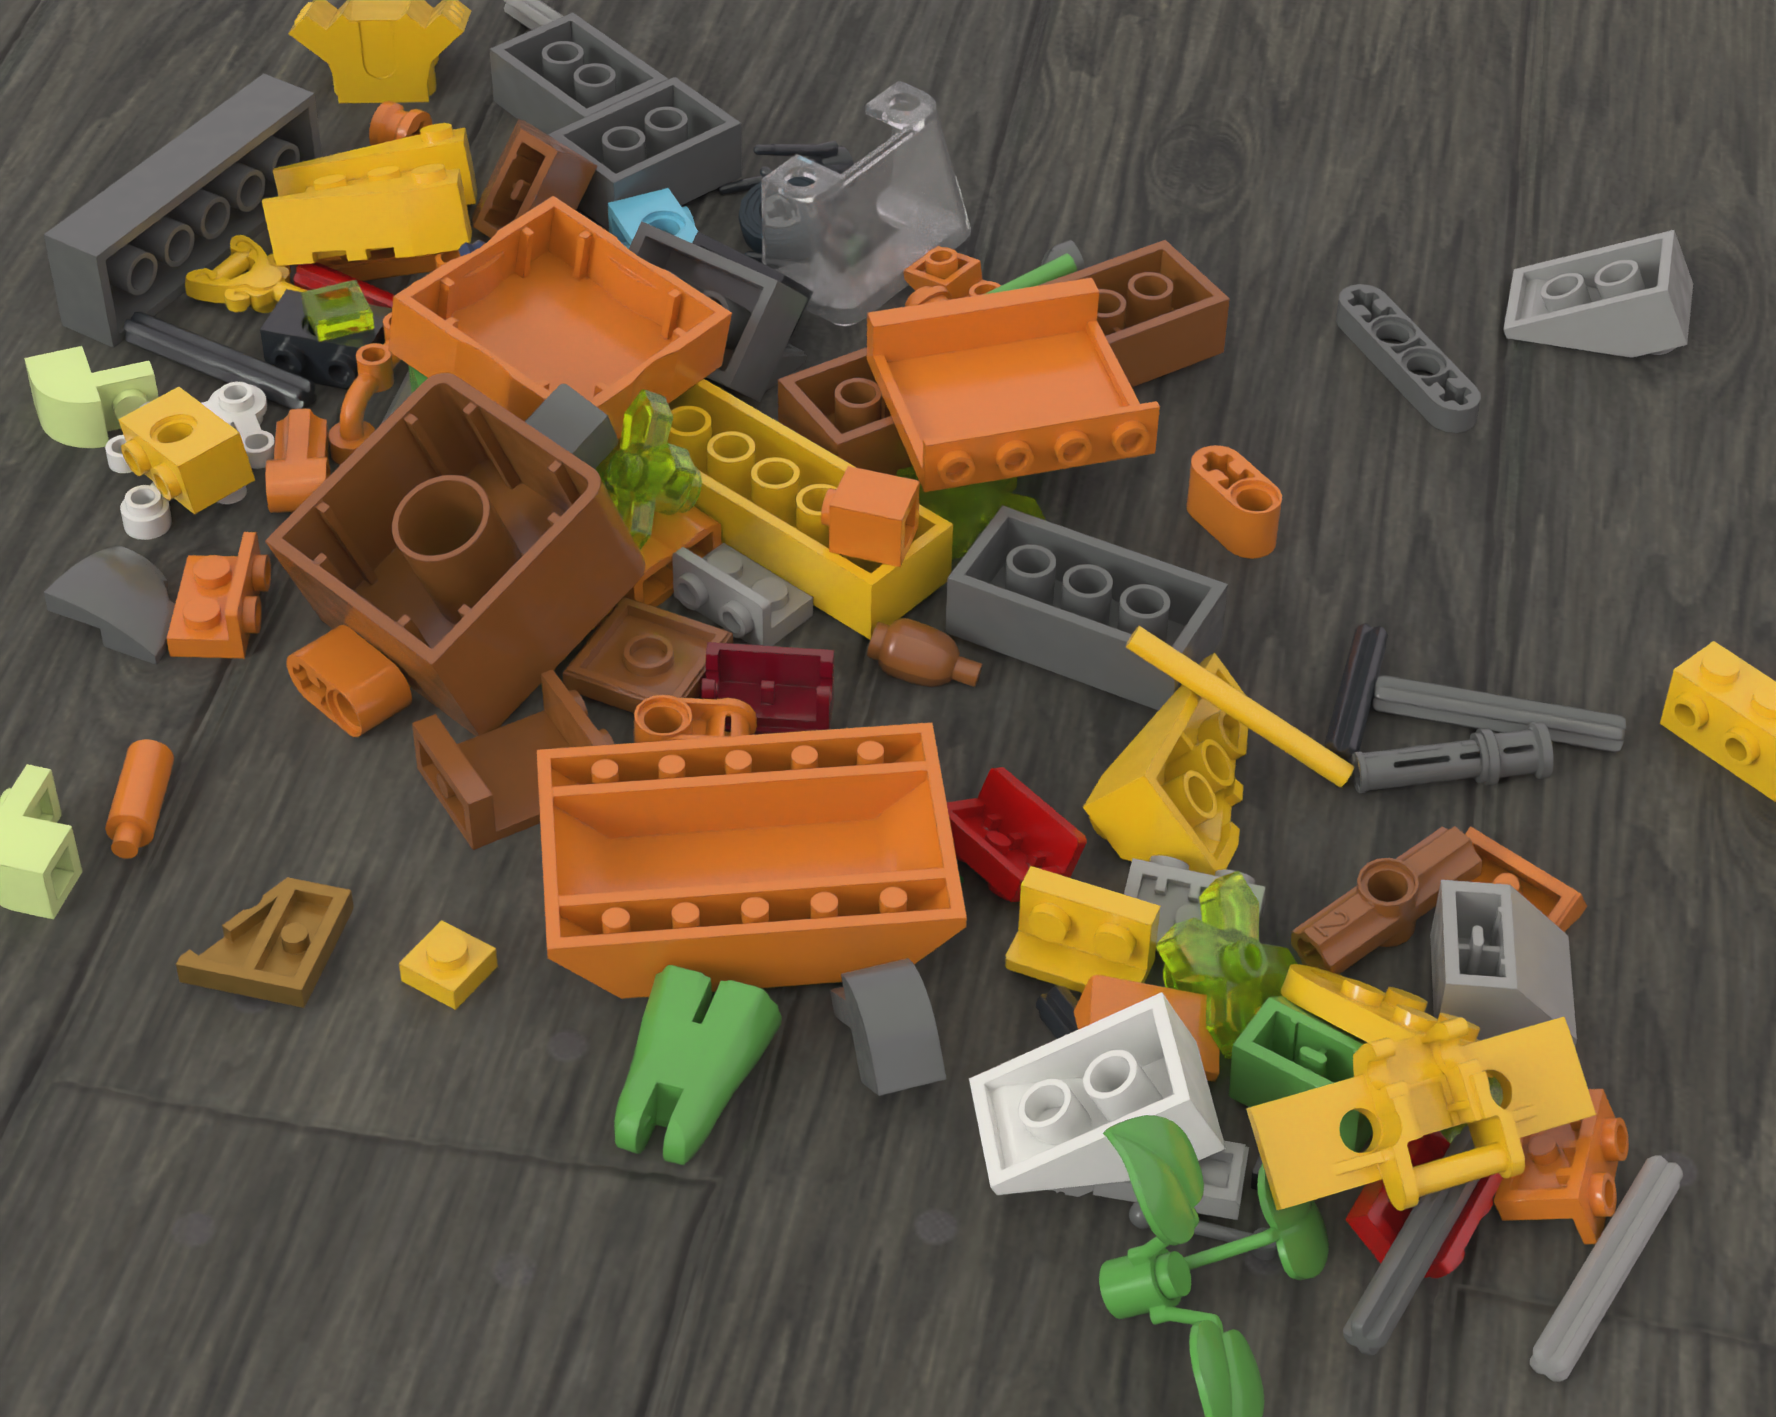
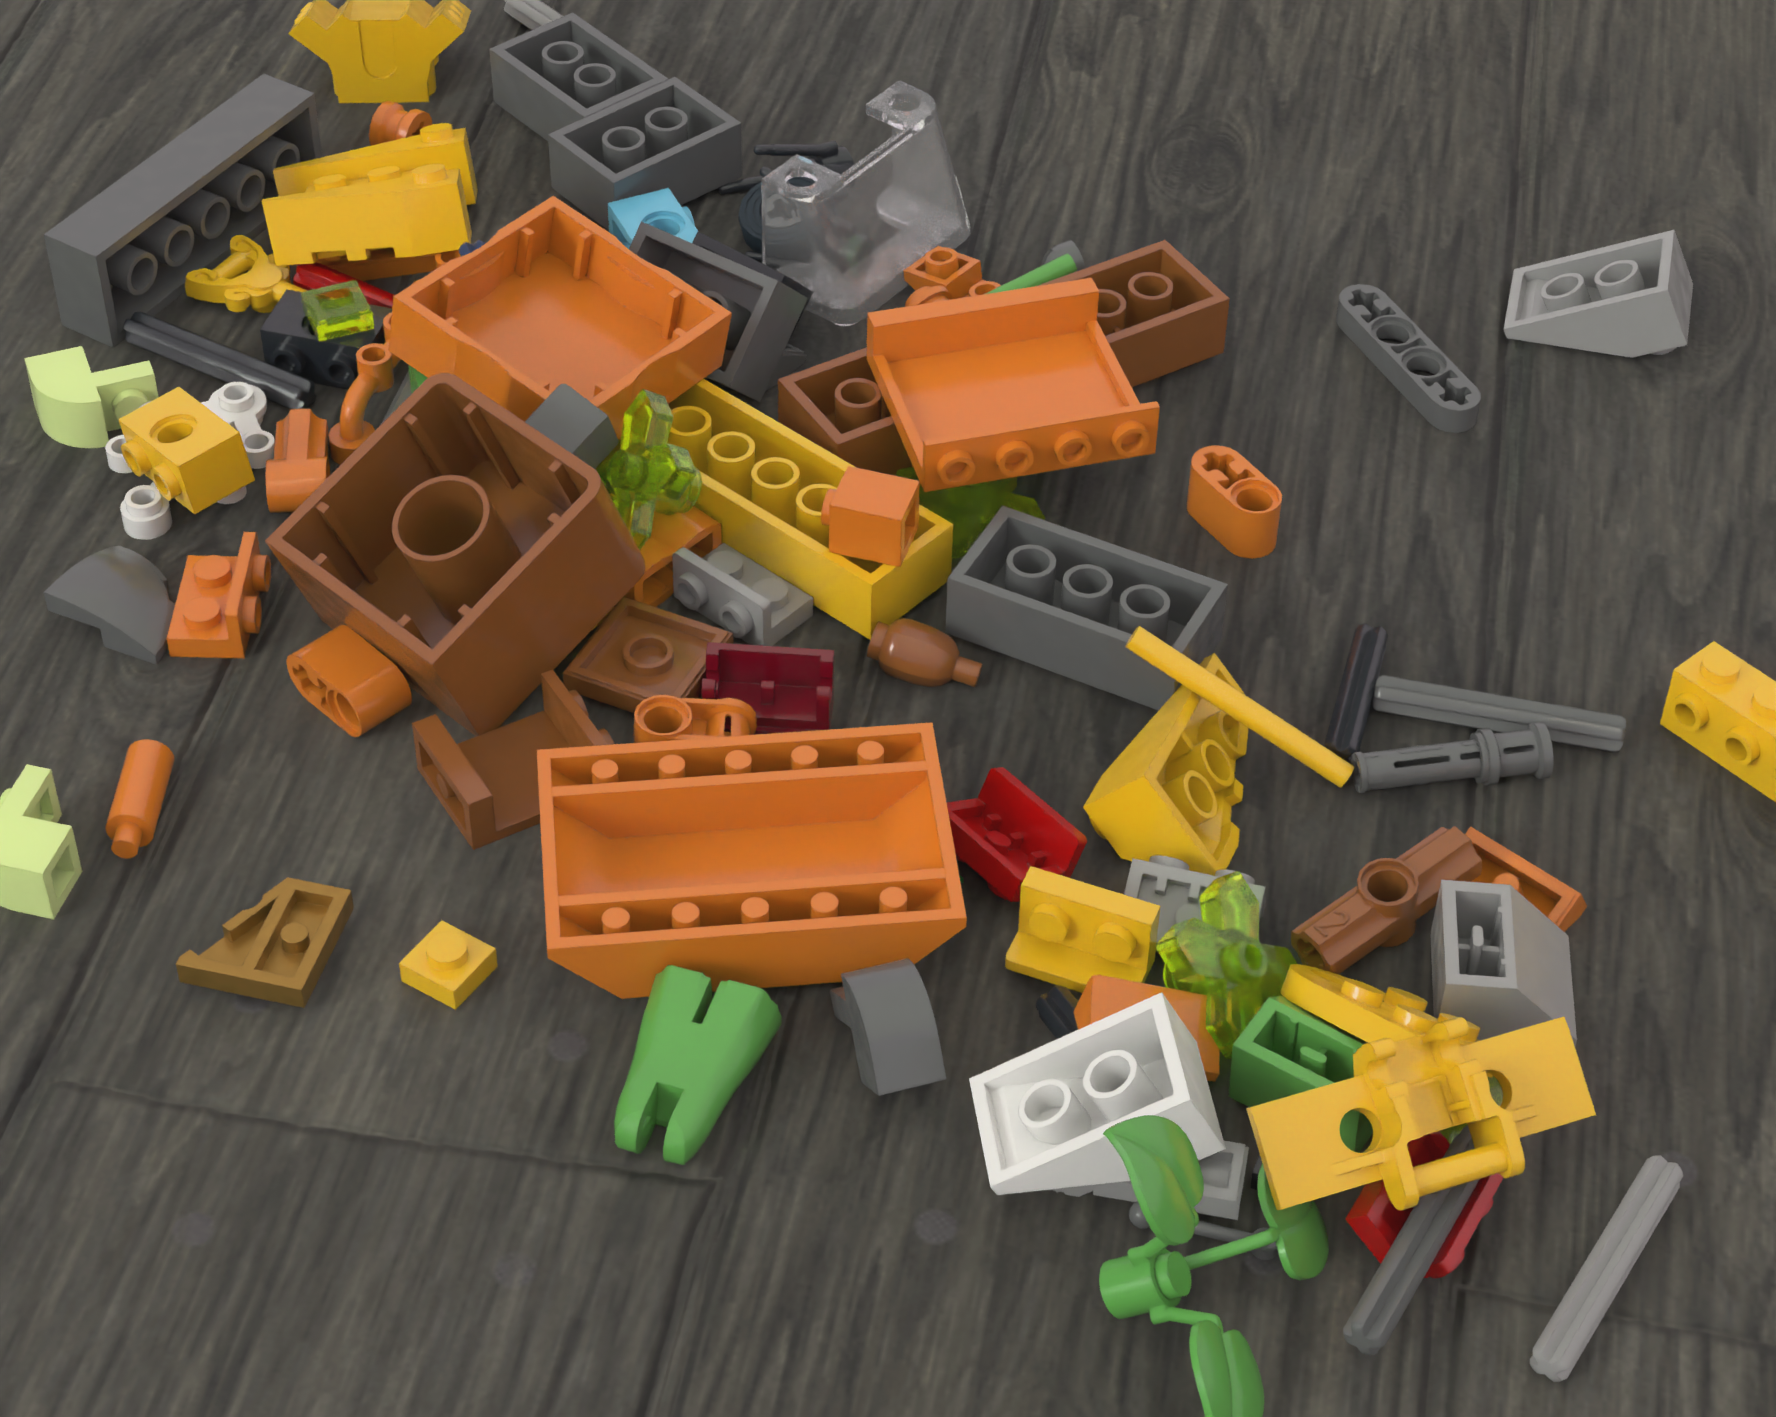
(528, 174): dark orange slope -> none
(1569, 1172): orange bracket -> none

